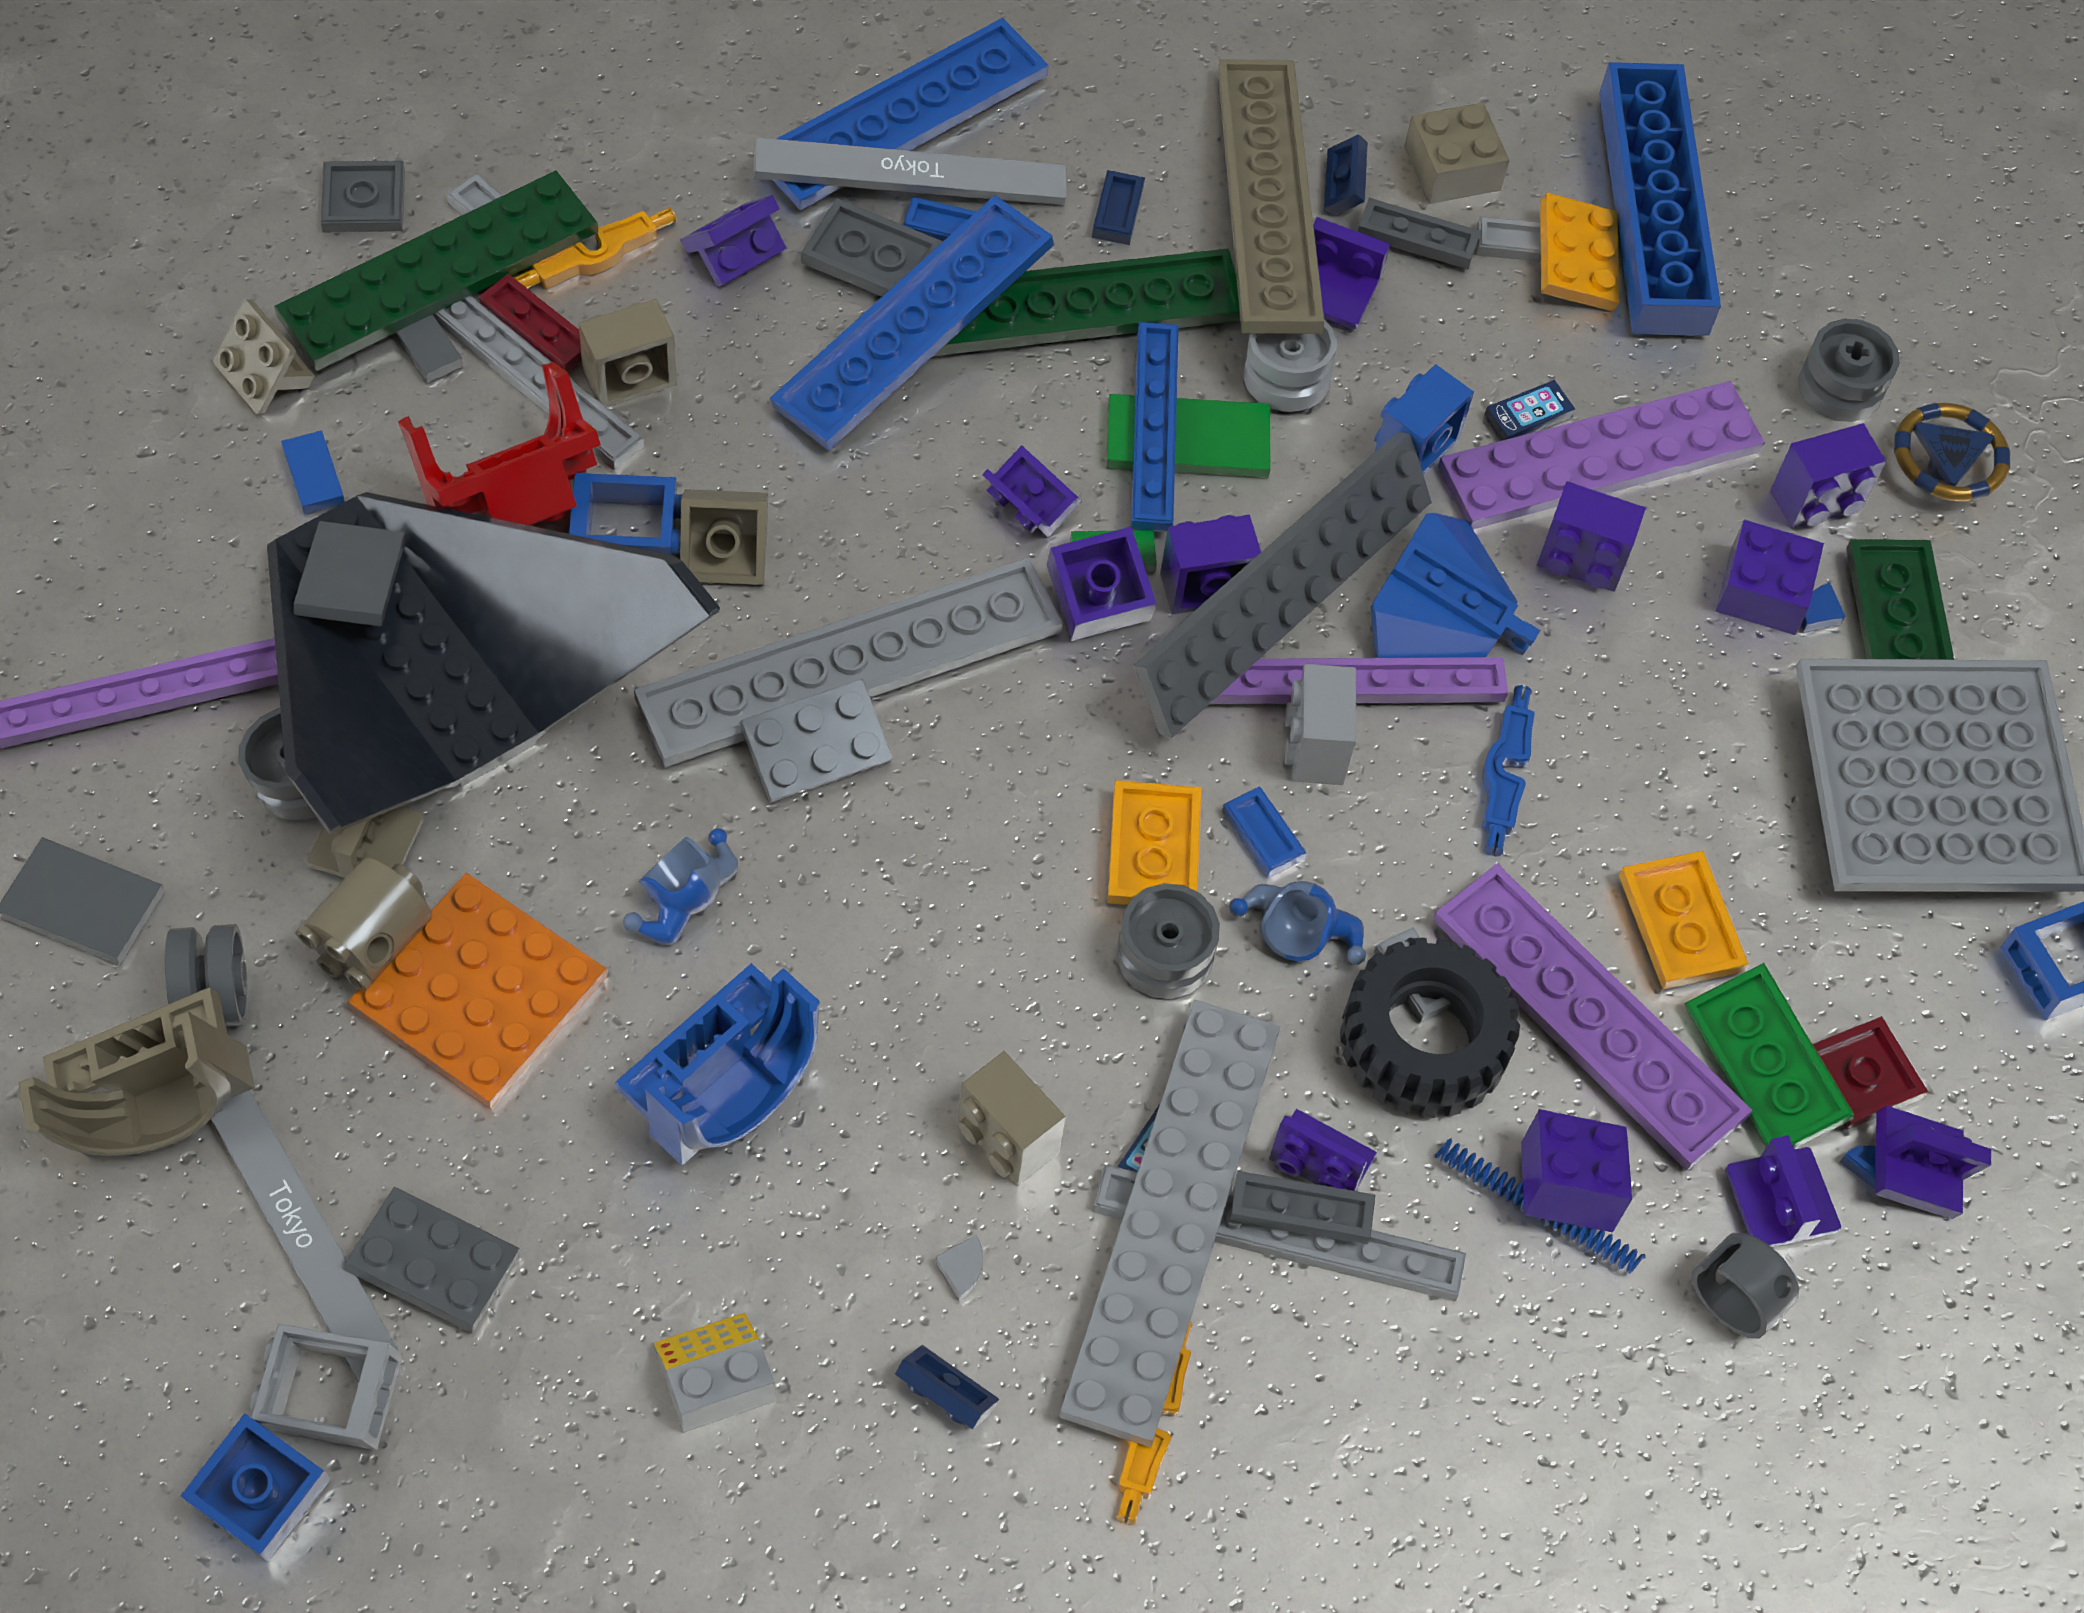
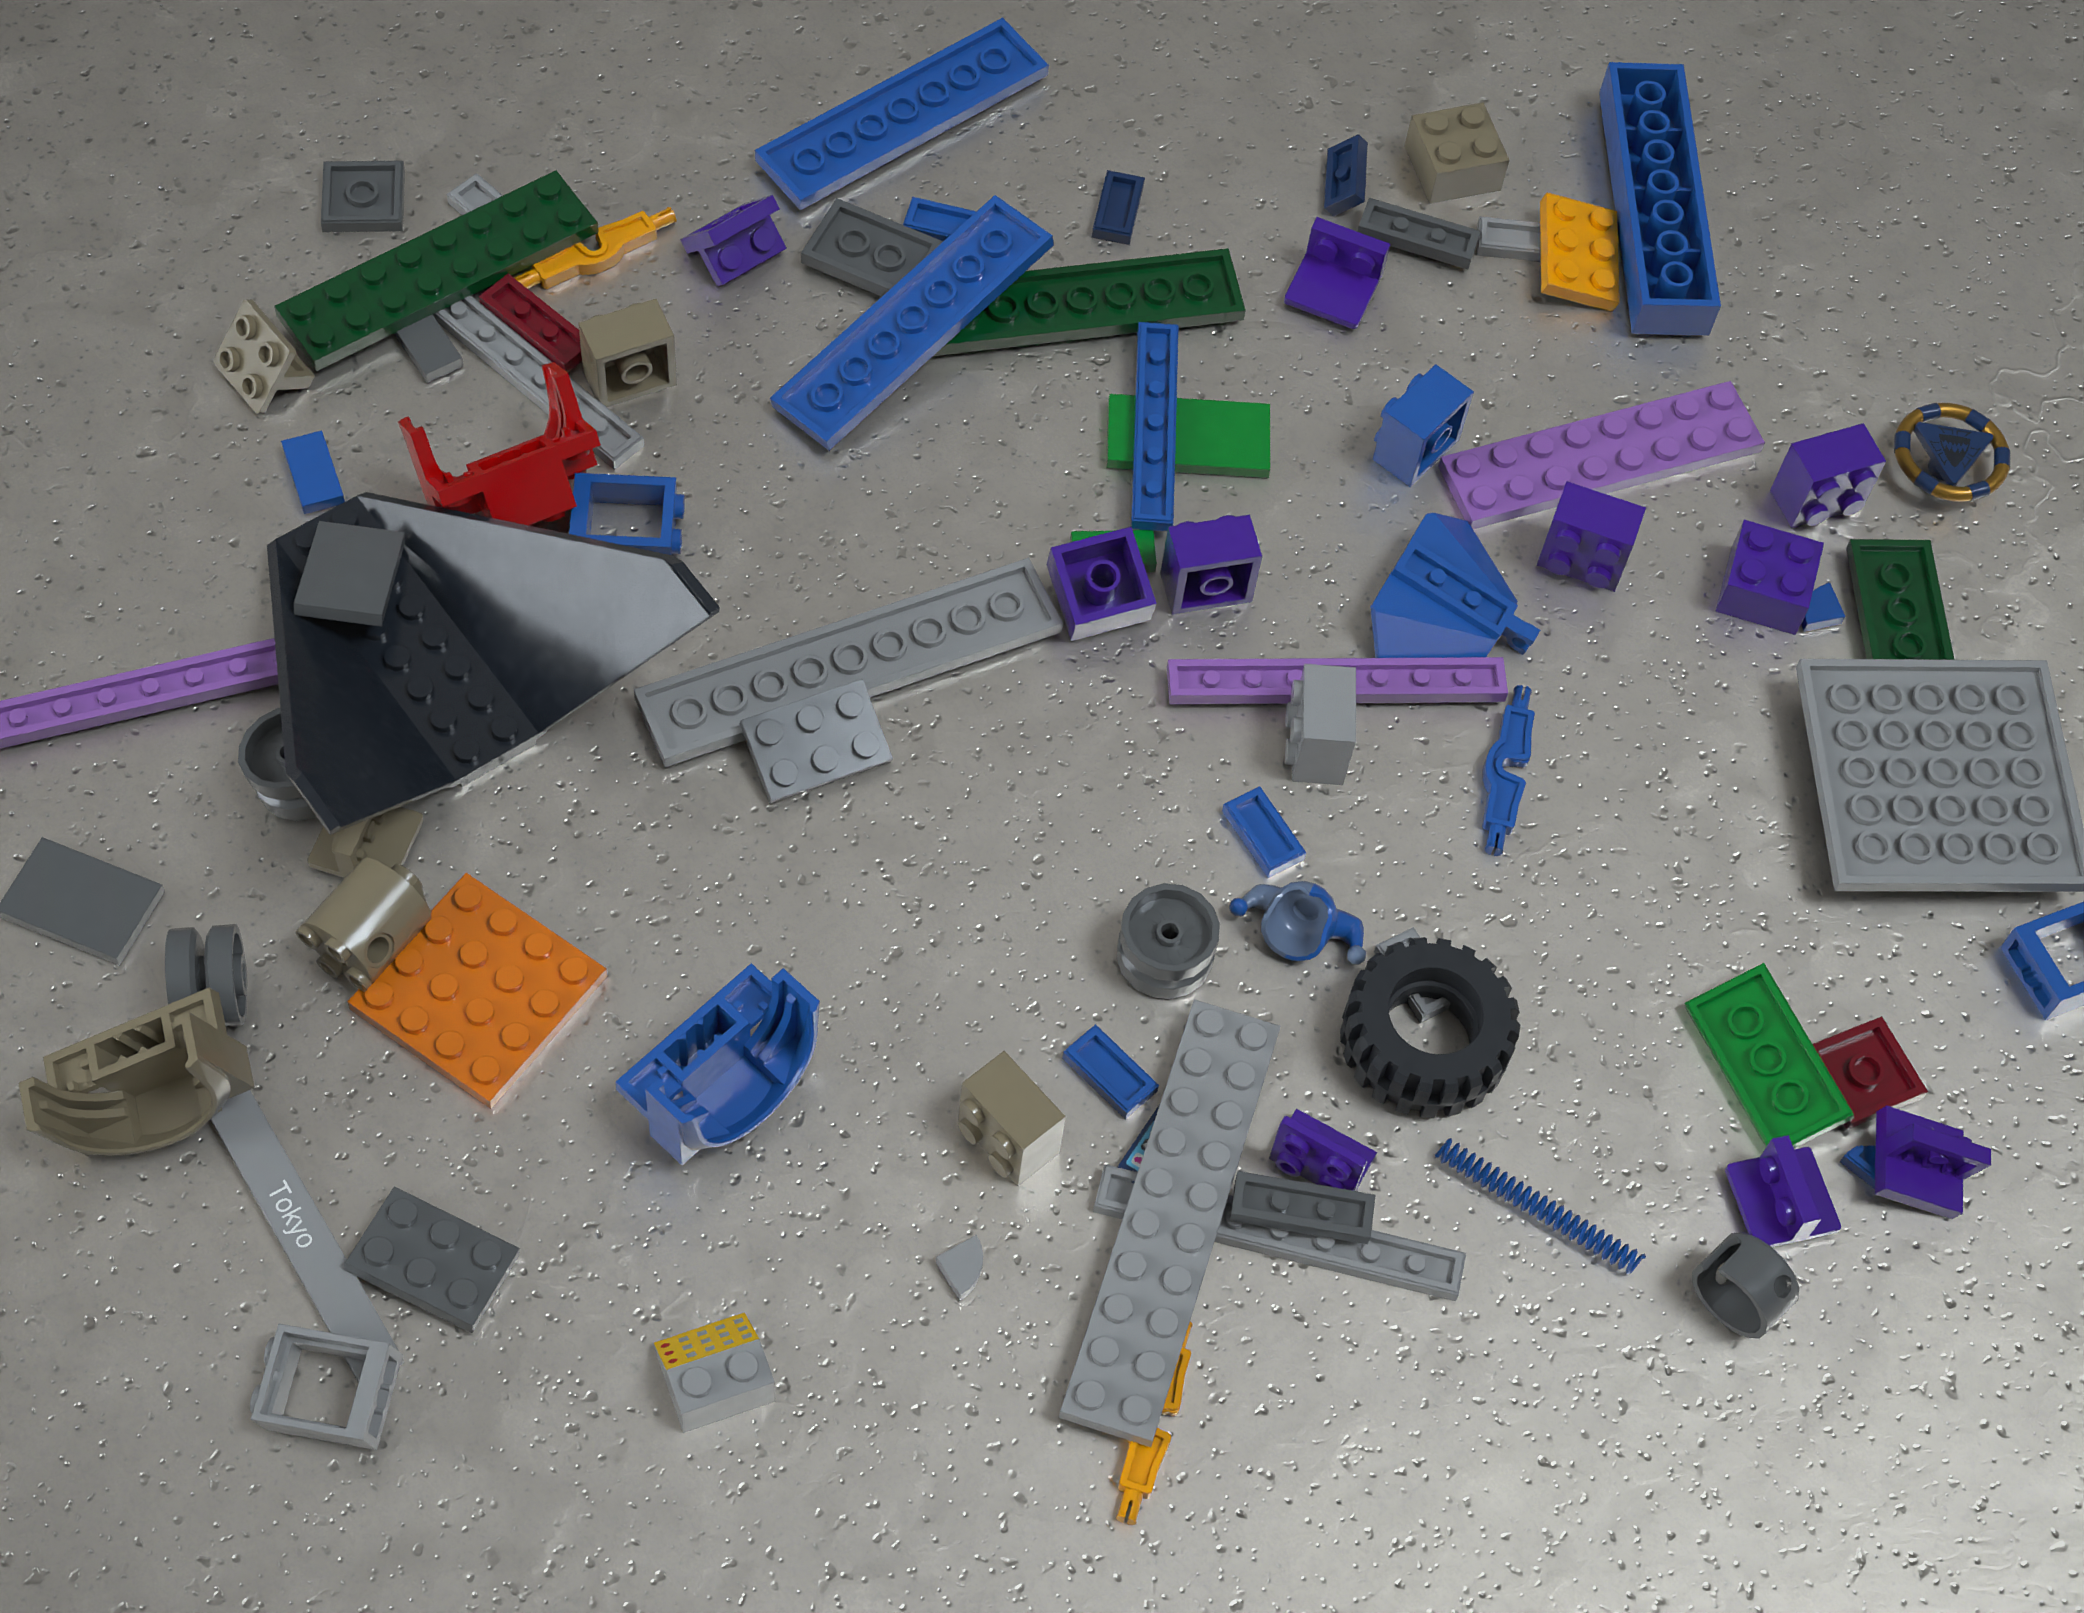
(256, 1487): blue brick -> none
(683, 885): piece -> none
(724, 535): dark tan slope -> none
(910, 171): light grey tile -> none
(947, 1387): dark blue plate -> none
(1033, 490): dark purple bracket -> none
(1110, 1071): none -> blue tile
(1153, 838): light orange plate -> none
(1269, 198): dark tan plate -> none
(1282, 585): dark grey plate -> none
(1290, 368): light grey wheel -> none
(1530, 411): tile -> none
(1576, 1171): dark purple brick -> none
(1594, 1017): medium lavender plate -> none
(1683, 920): light orange plate -> none
(1848, 370): dark grey wheel -> none

